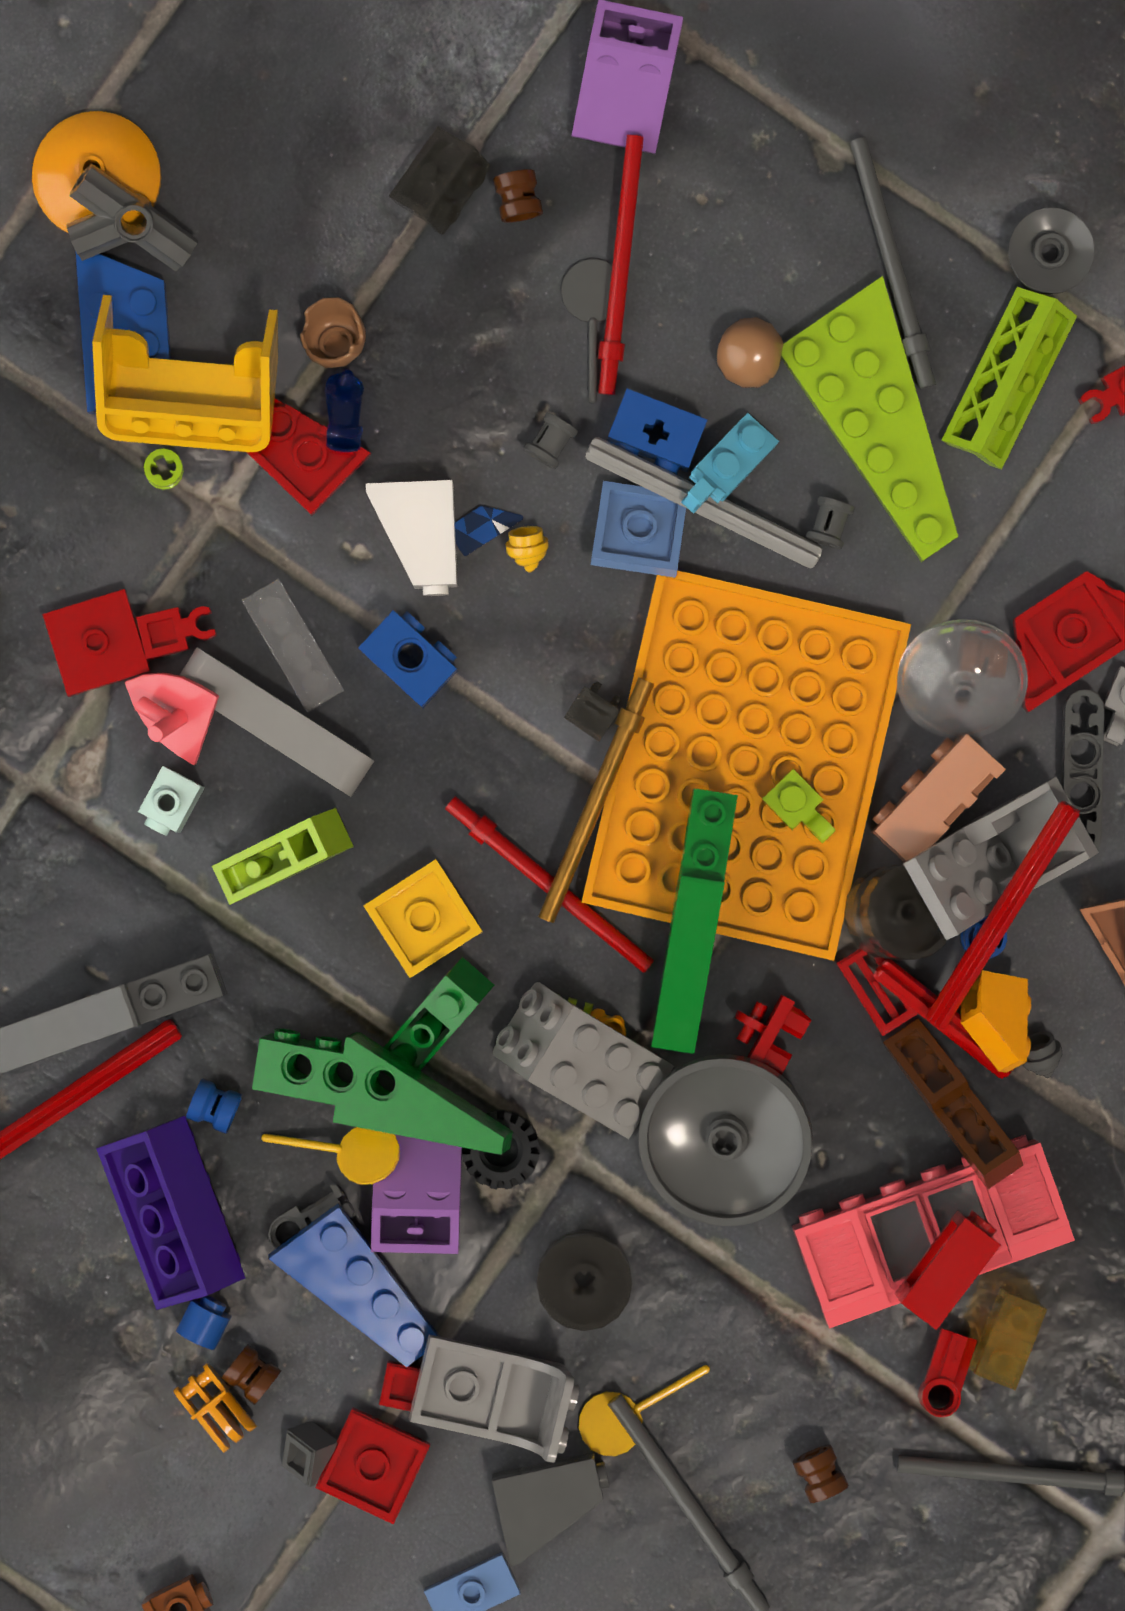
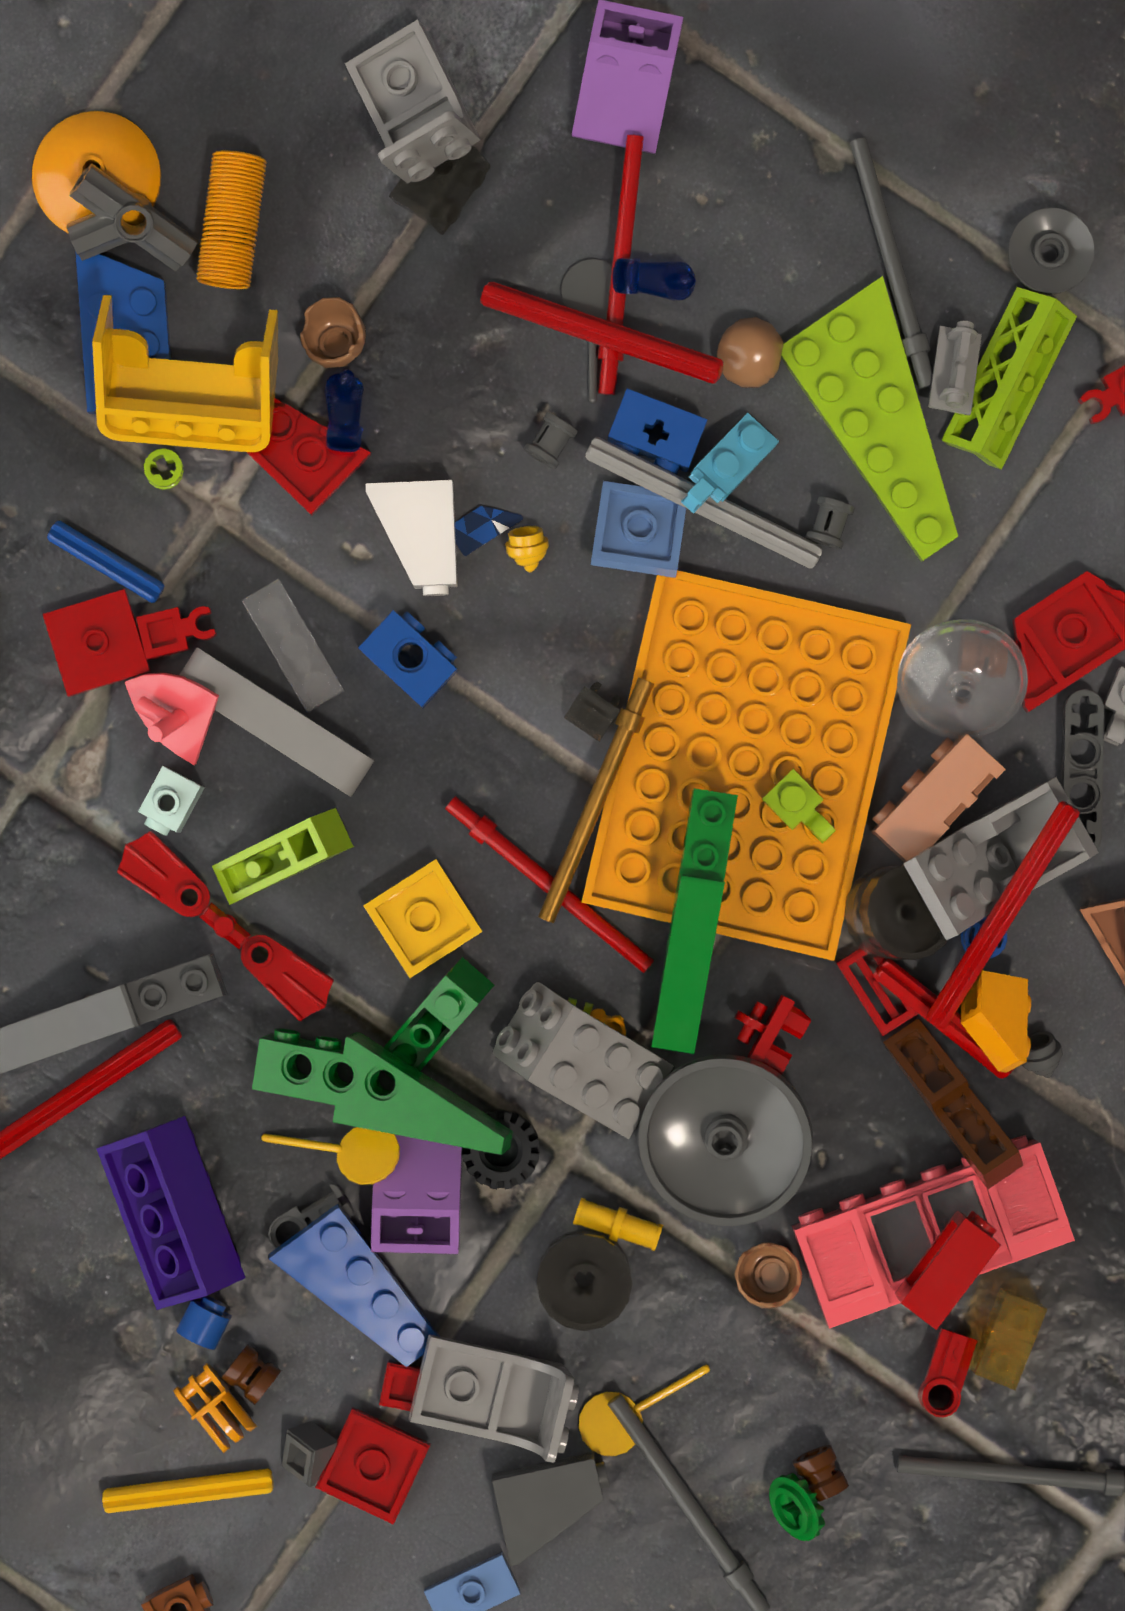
(105, 561): none -> blue axle
(187, 1490): none -> yellow axle
(205, 1102): blue wheel -> none
(234, 207): none -> light orange piece
(284, 974): none -> red piece
(412, 103): none -> light grey bracket
(518, 196): reddish brown wheel -> none
(602, 332): none -> red axle
(618, 1224): none -> yellow pin
(659, 279): none -> clear blue piece
(768, 1275): none -> medium nougat hair
(799, 1518): none -> green gear
(955, 368): none -> light grey hinge

